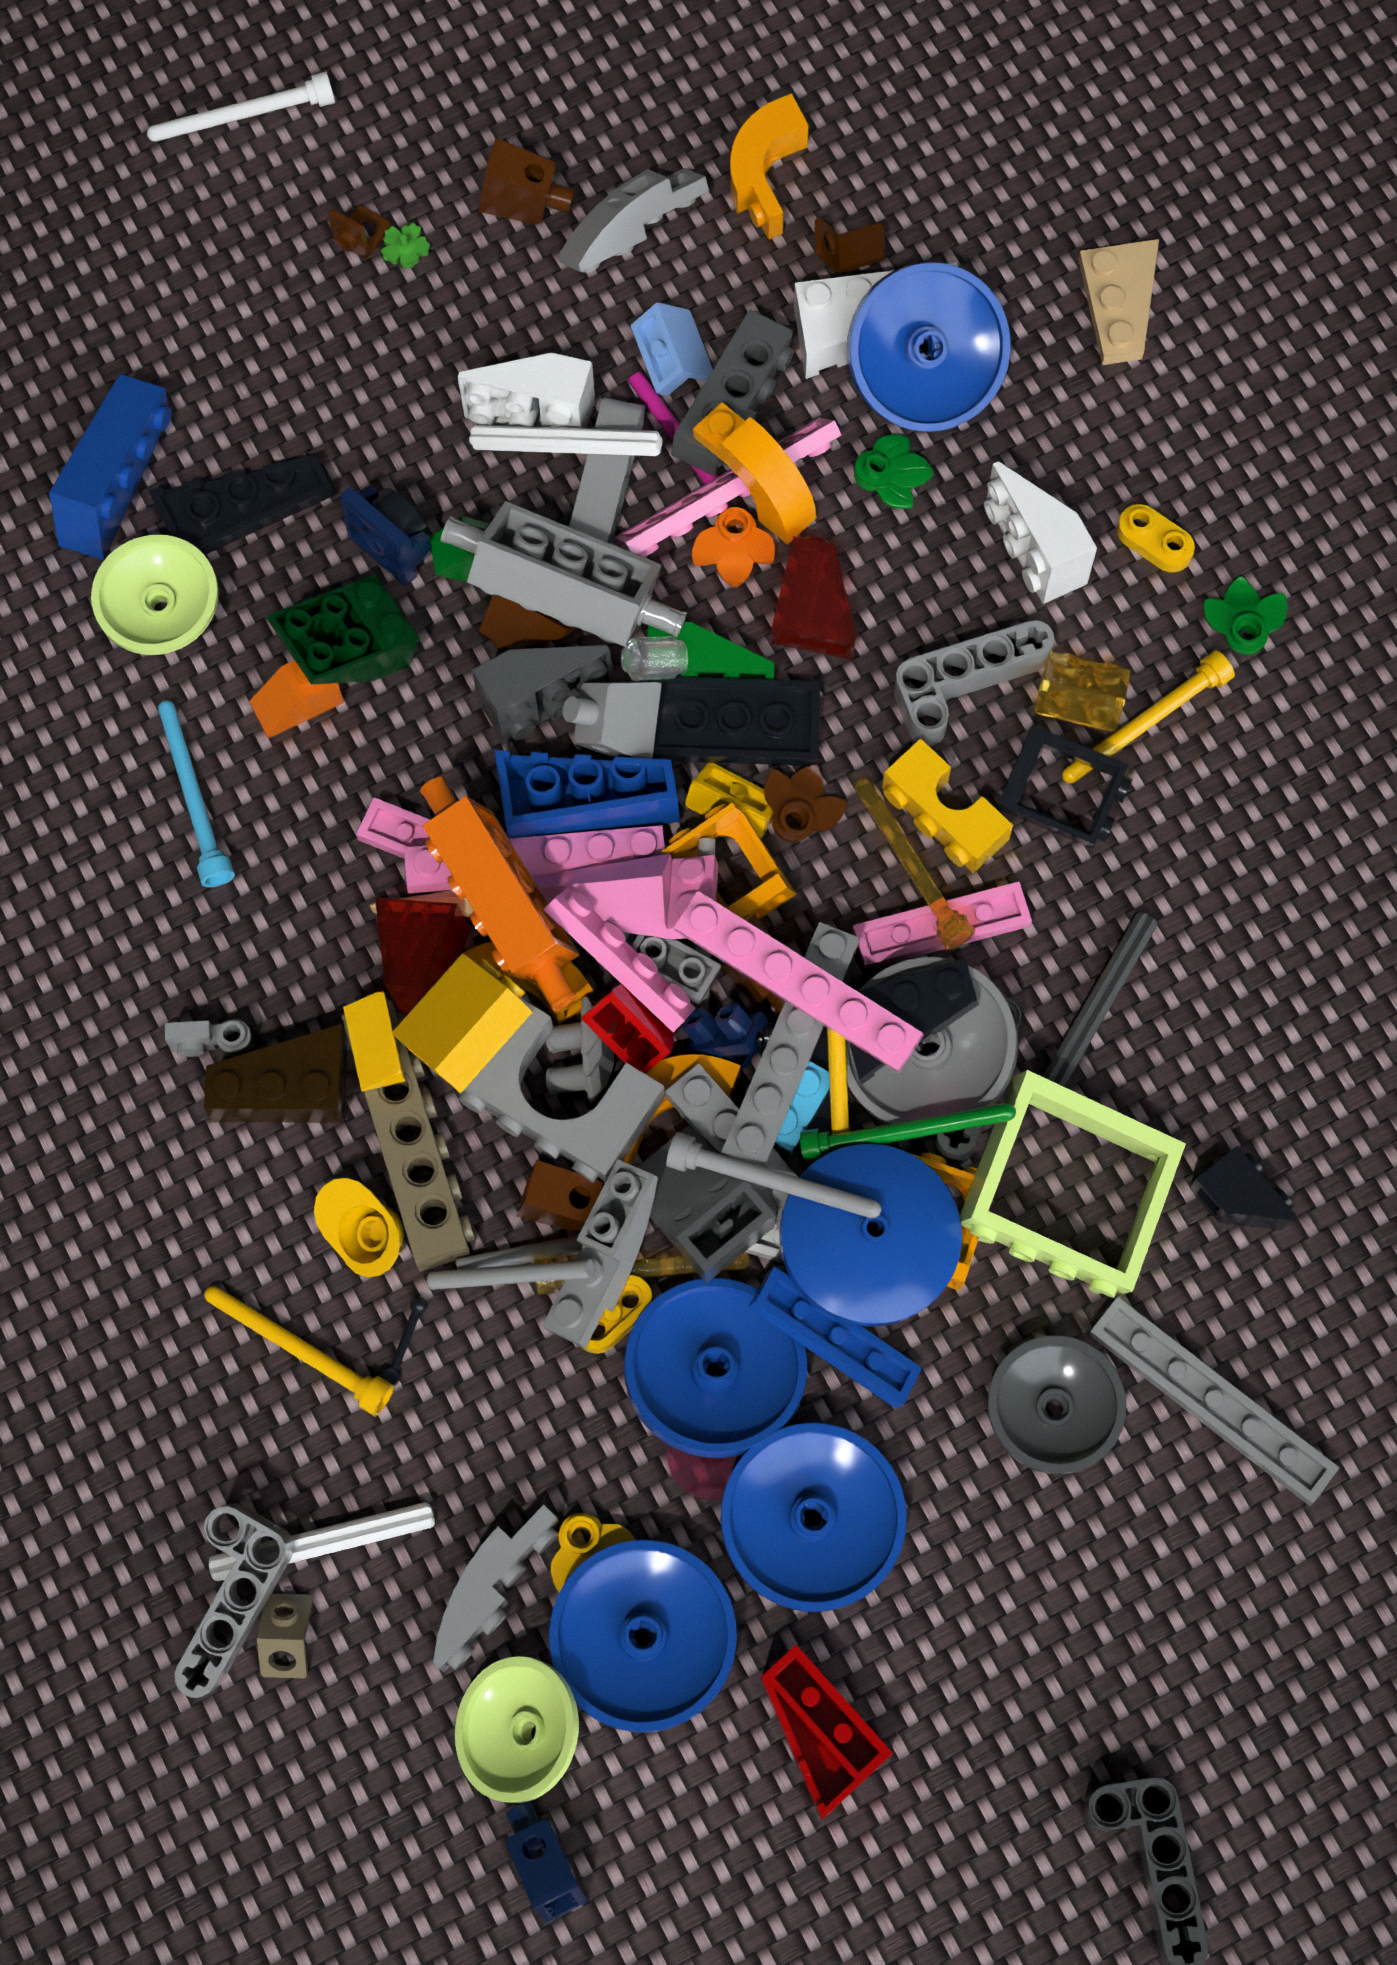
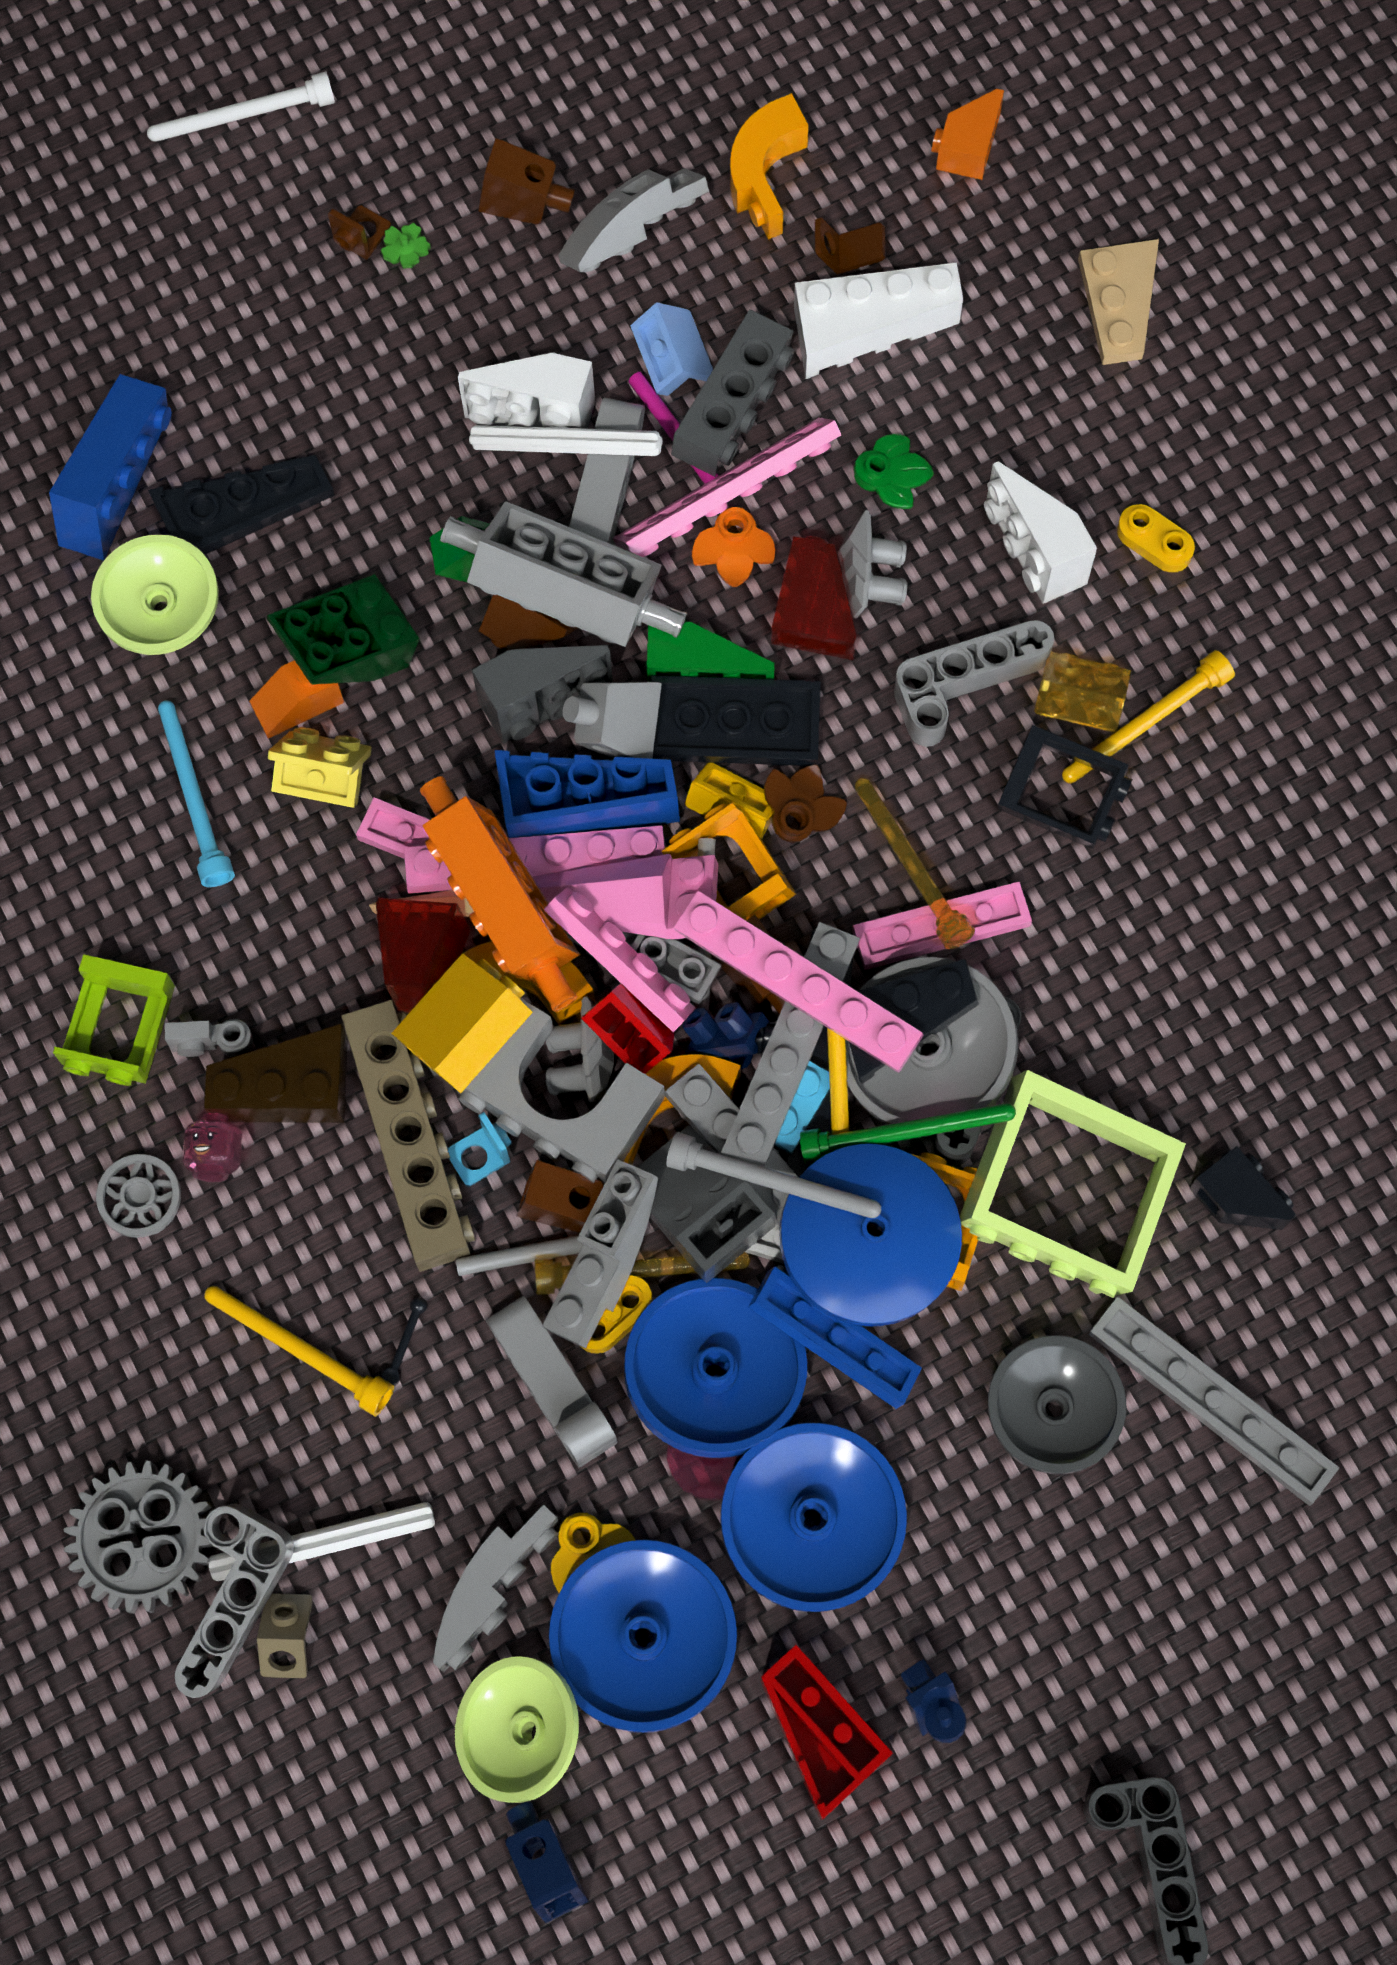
(99, 976): none -> lime panel
(138, 1195): none -> light grey wheel
(144, 1578): none -> light grey gear
(212, 1148): none -> clear pink head
(319, 766): none -> light yellow bracket
(359, 1226): yellow piece -> none
(372, 1042): yellow slope -> none
(386, 530): dark blue piece -> none
(492, 1140): none -> medium azure bracket
(511, 1274): light grey bar -> none
(552, 1382): none -> light grey beam
(654, 658): clear brick -> none
(763, 466): light orange arch -> none
(857, 554): none -> light grey connector
(934, 1703): none -> dark blue hips
(964, 354): blue dish -> none
(967, 834): yellow arch -> none
(968, 136): none -> orange slope
(1101, 999): dark grey axle -> none
(1246, 612): green plate -> none

